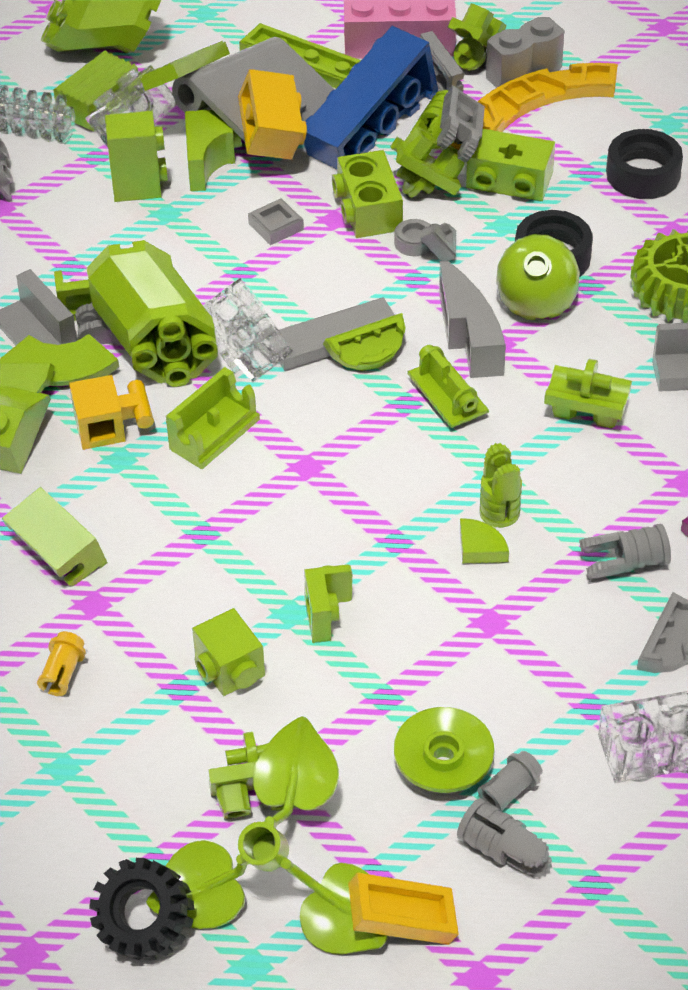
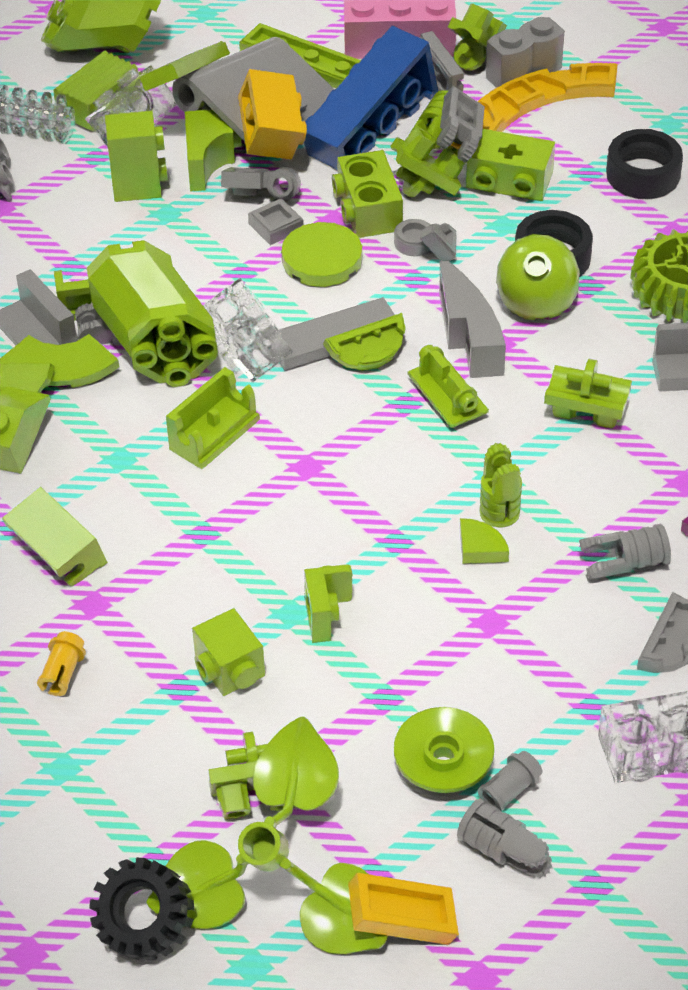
(101, 411): yellow brick -> none
(247, 181): none -> light grey plate
(321, 254): none -> lime tile

